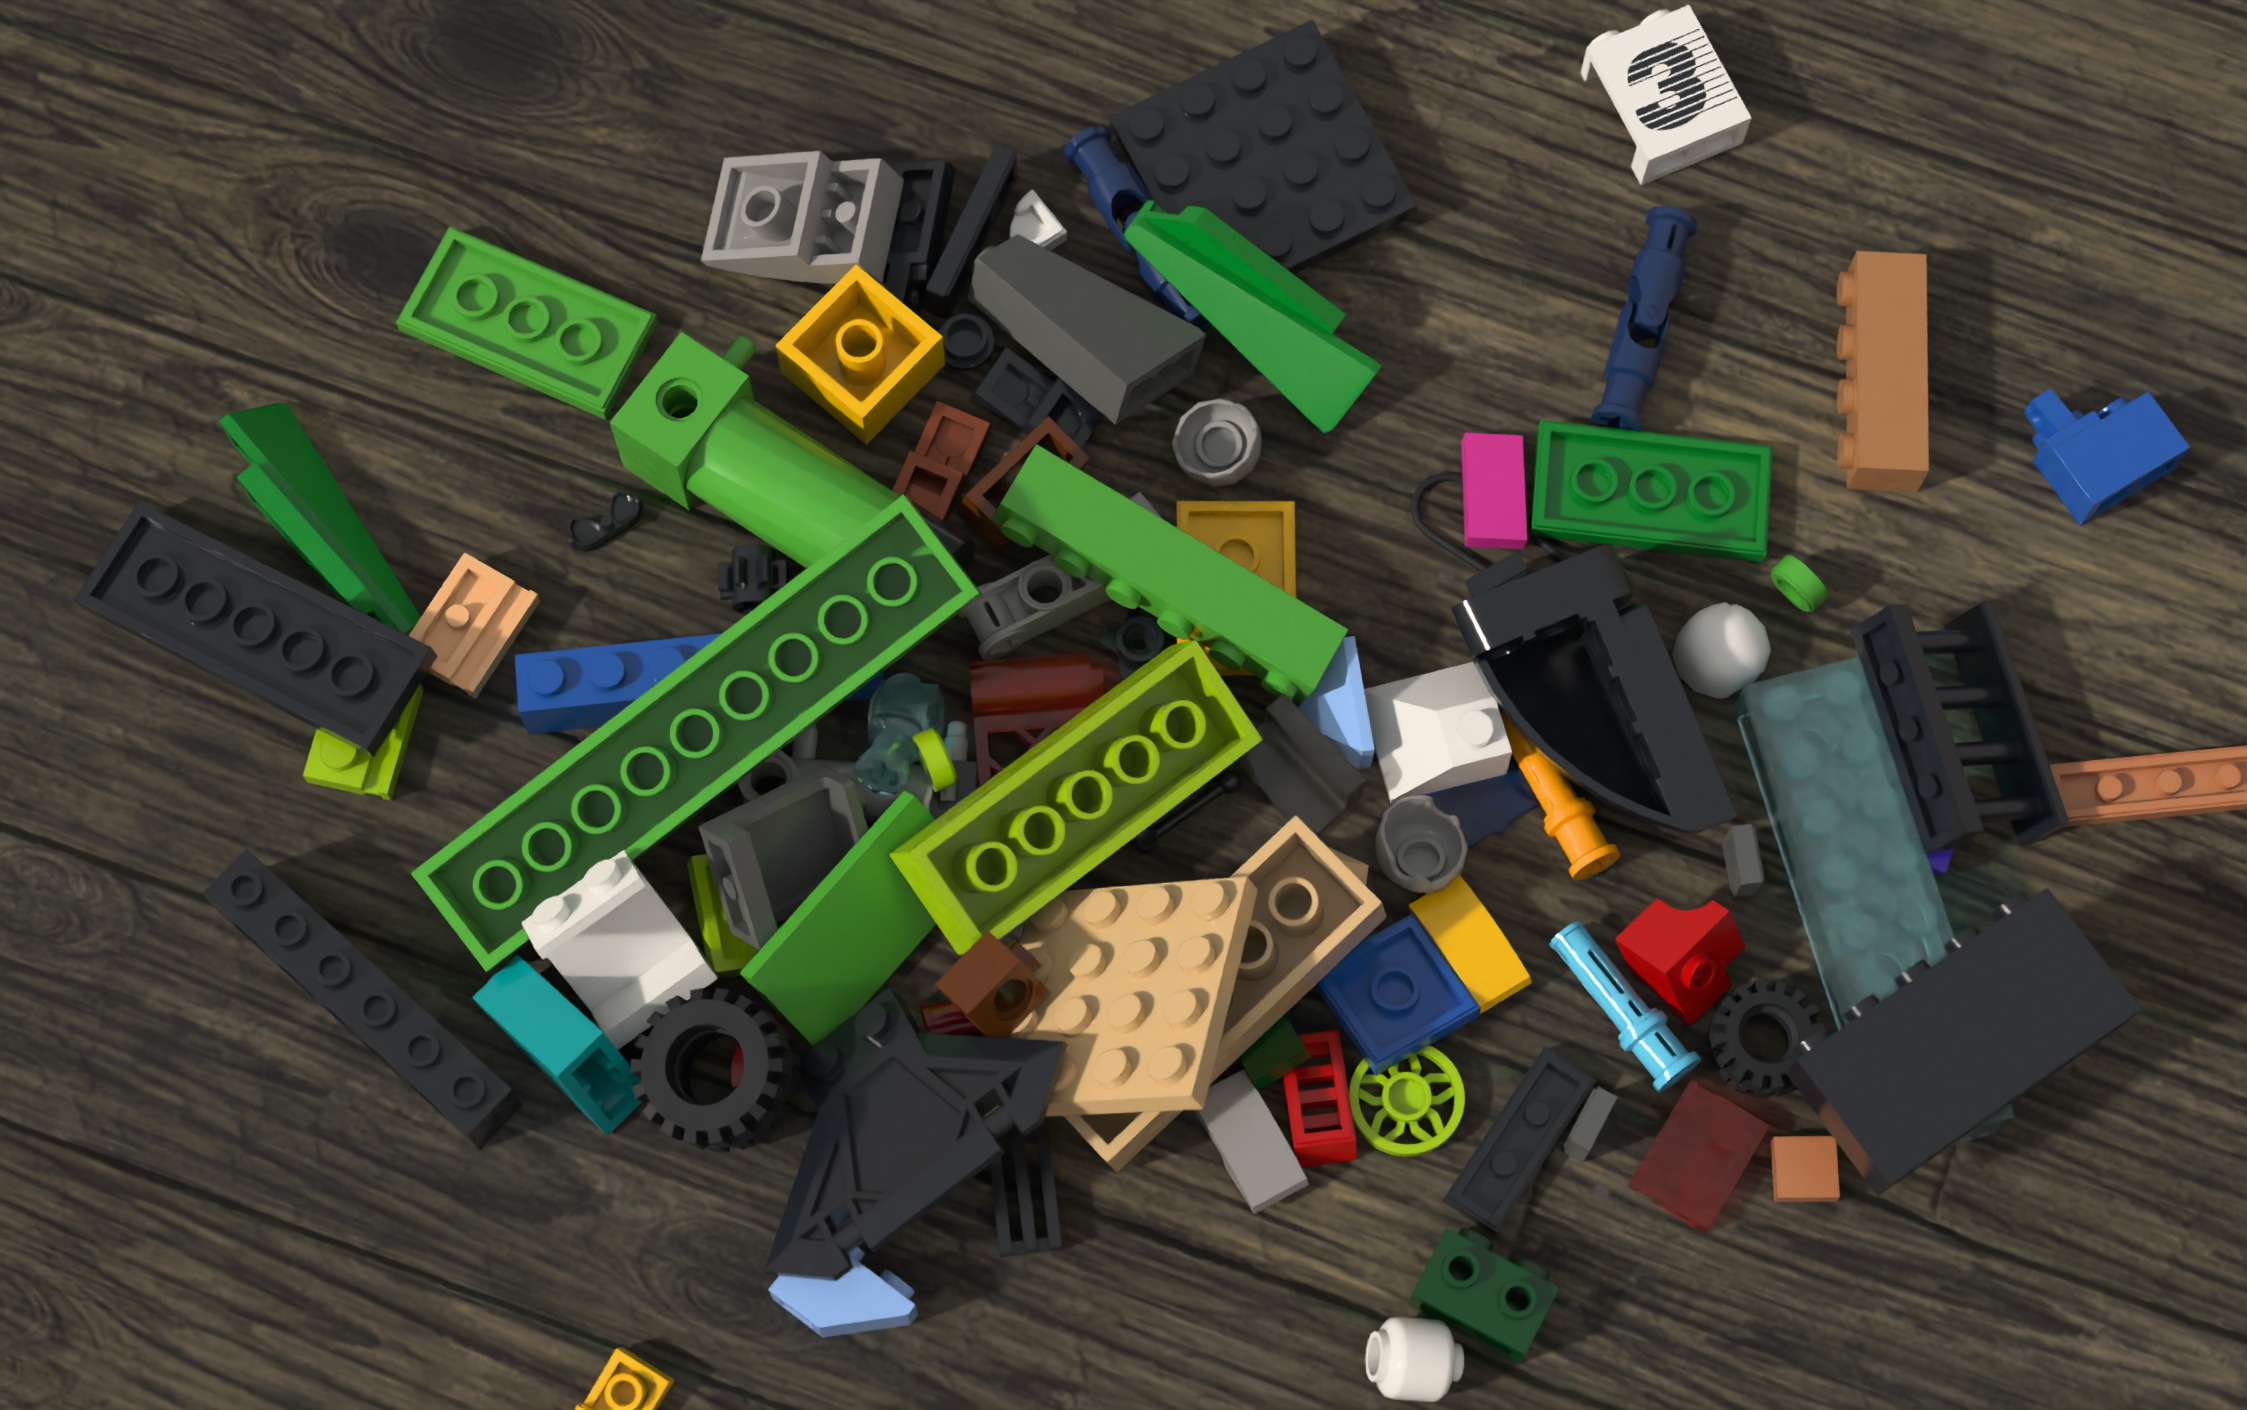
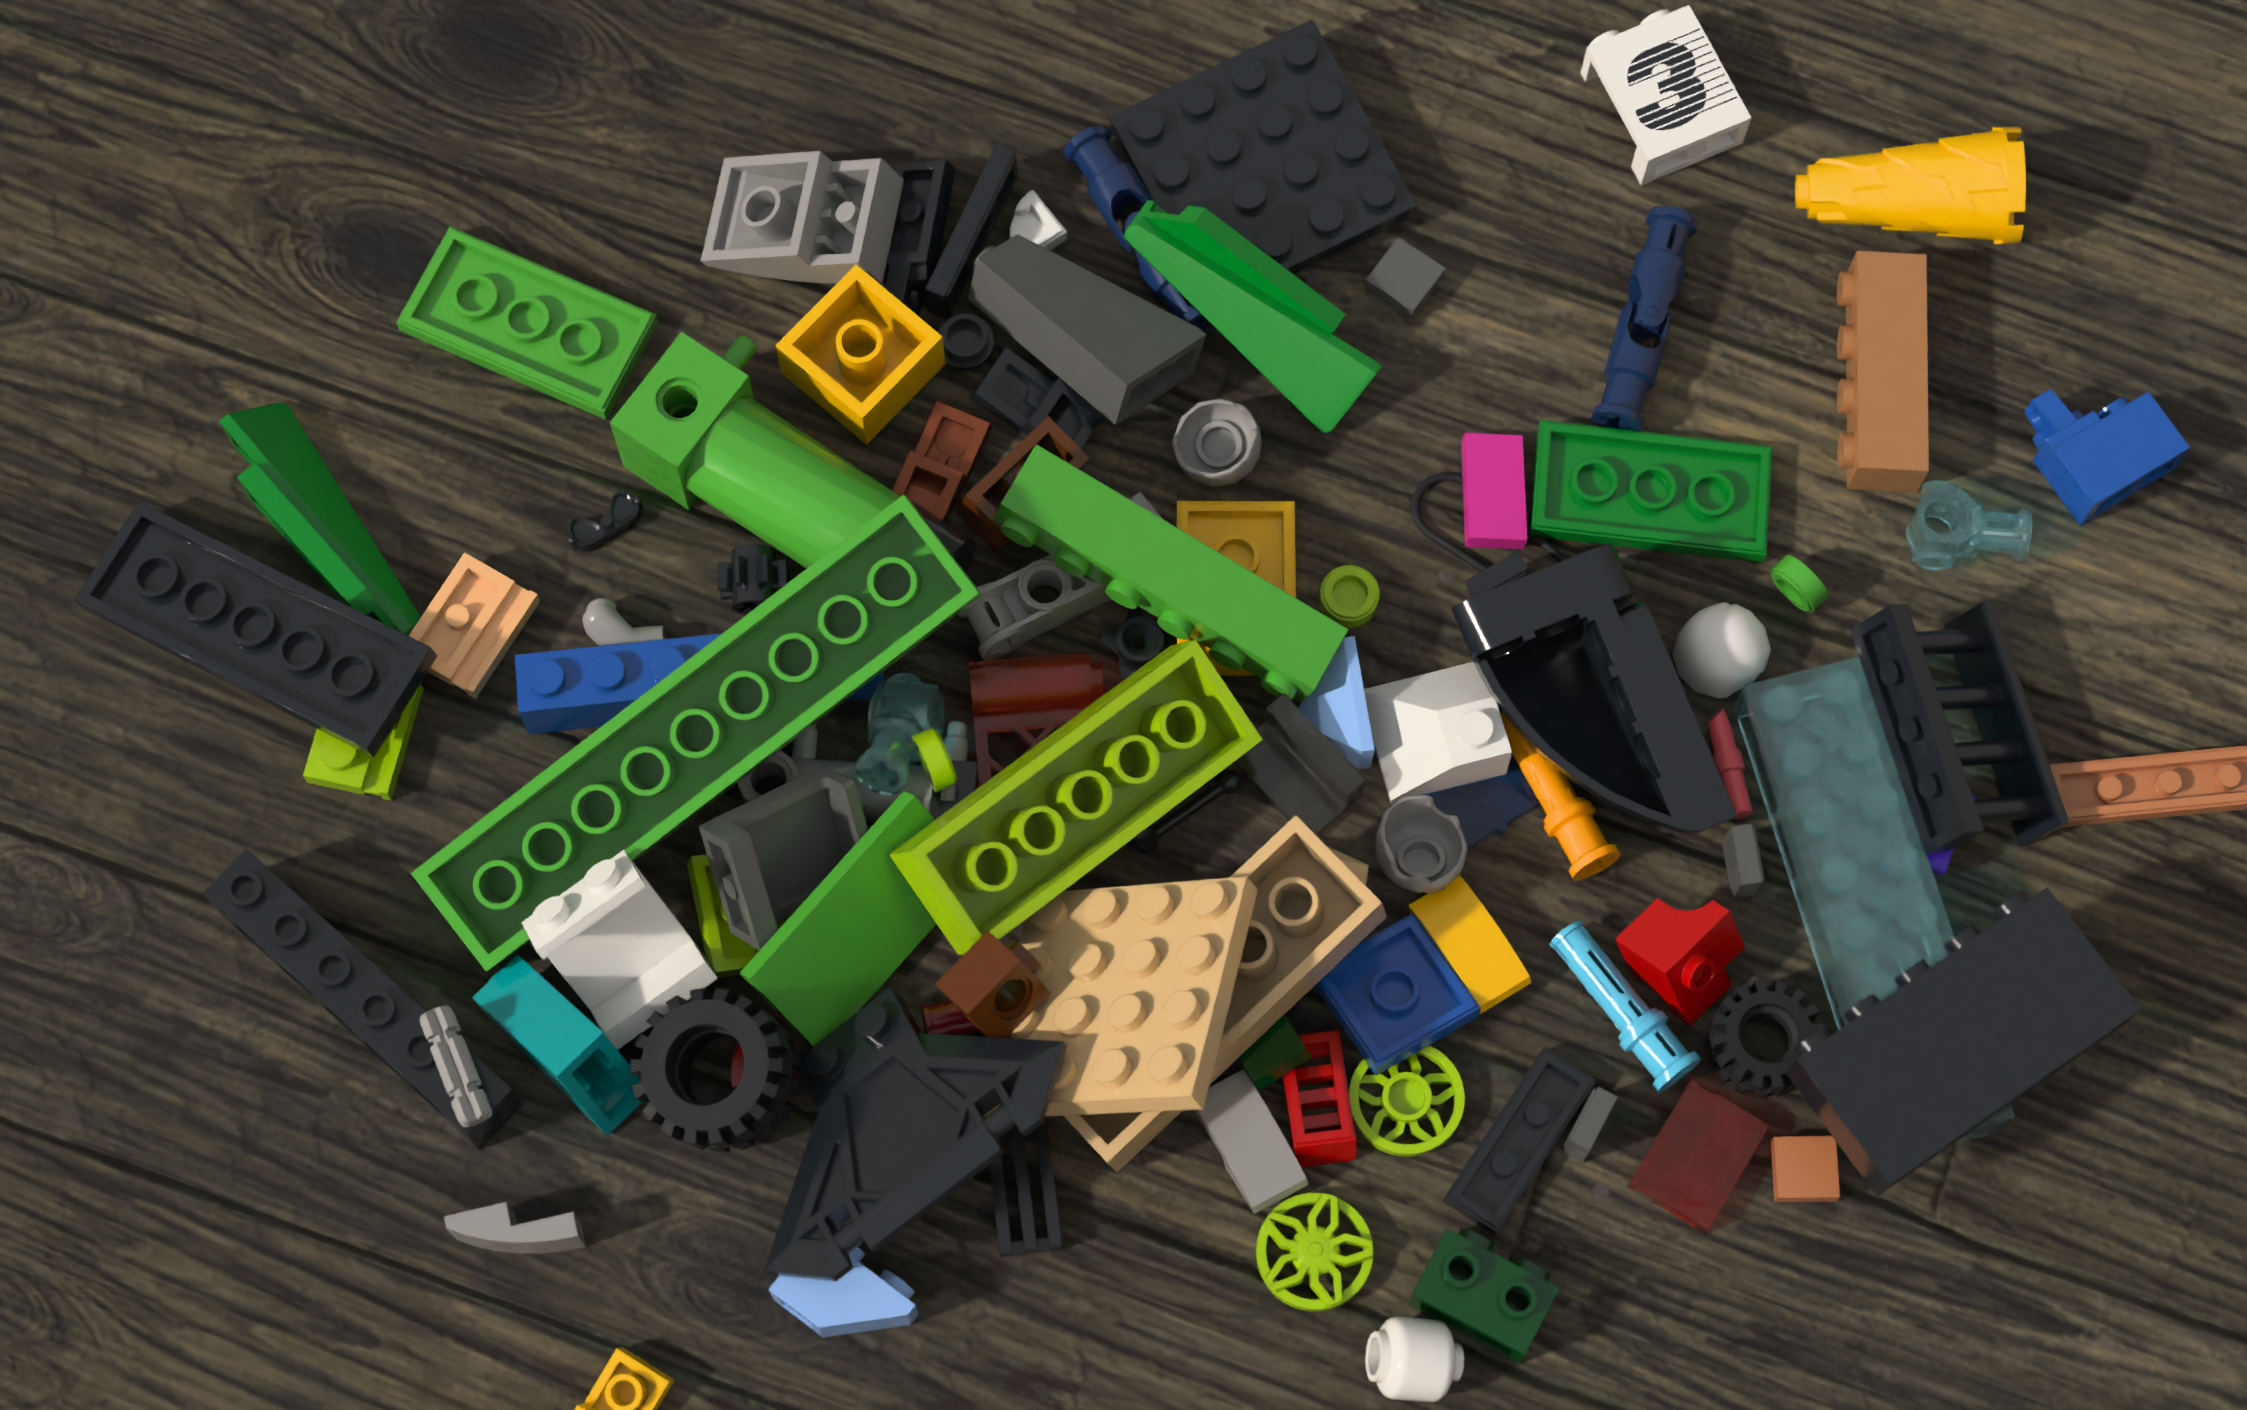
(455, 1066): none -> light grey axle
(497, 1230): none -> light grey slope
(608, 627): none -> light grey arm
(1314, 1252): none -> lime wheel
(1349, 596): none -> lime tile
(1404, 277): none -> dark grey tile
(1729, 762): none -> coral piece
(1942, 187): none -> yellow cone
(1969, 528): none -> clear light blue connector

